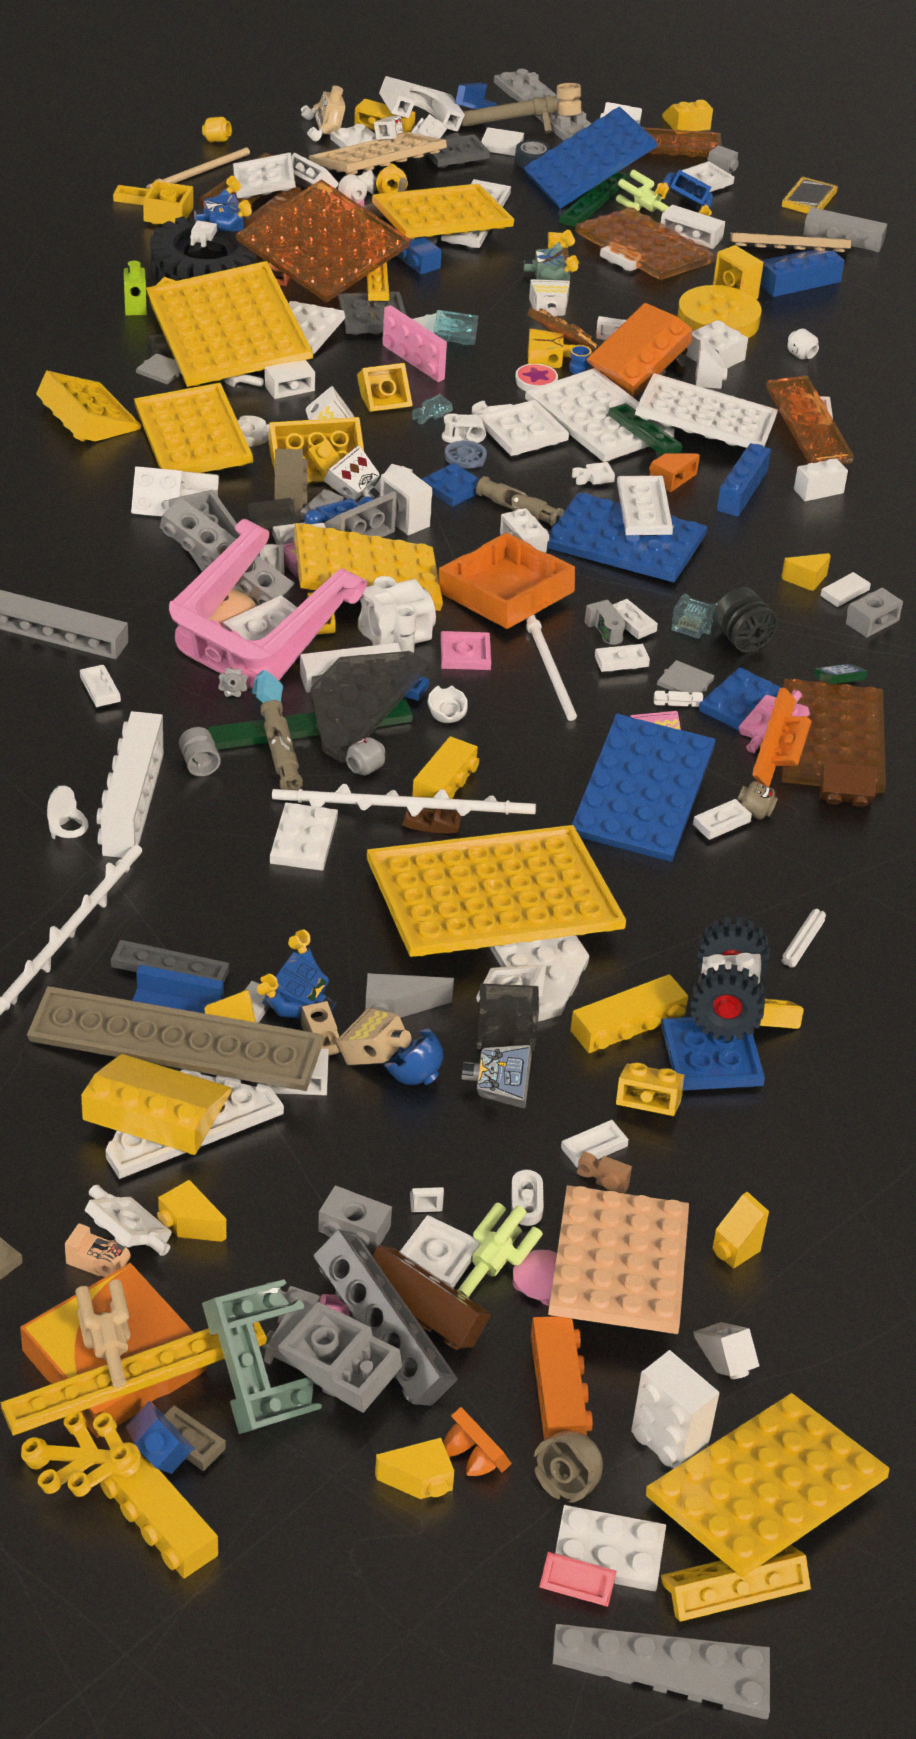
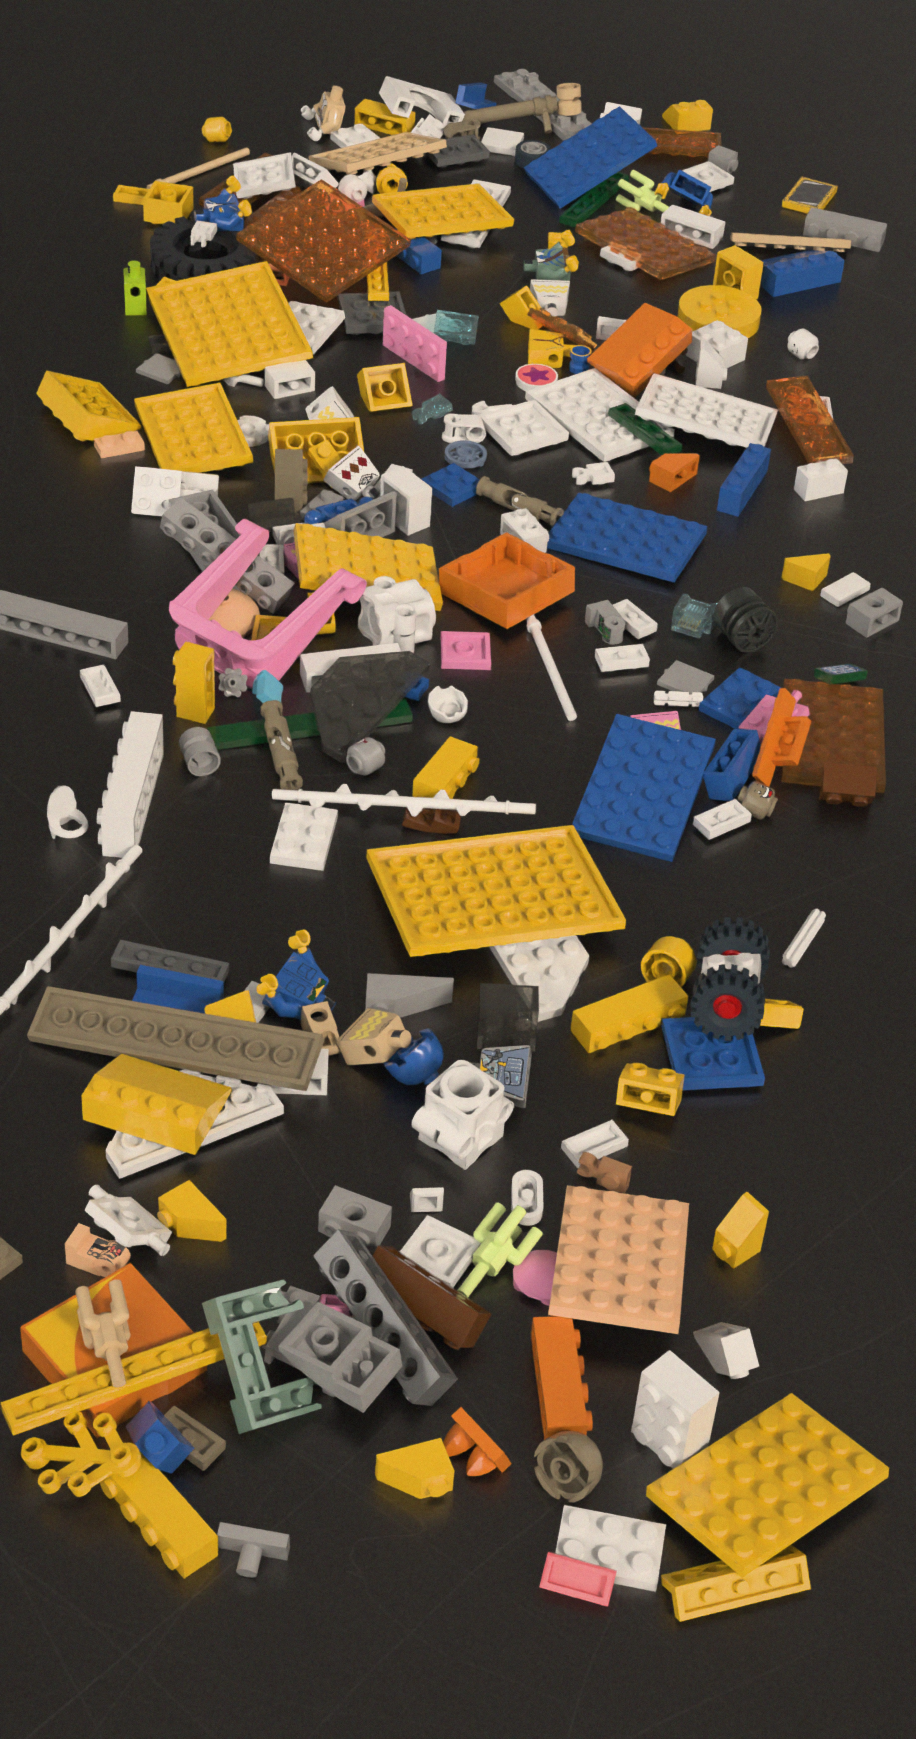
(119, 444): none -> light nougat plate
(194, 682): none -> yellow brick
(252, 1544): none -> light grey tile
(261, 620): white plate -> none
(390, 127): white leg -> none
(462, 128): none -> dark tan piece
(463, 1113): none -> white piece
(517, 975): white slope -> none
(518, 306): none -> yellow slope
(644, 505): white tile -> none
(671, 957): none -> yellow piece
(698, 1668): light grey wing -> none
(732, 765): none -> blue brick

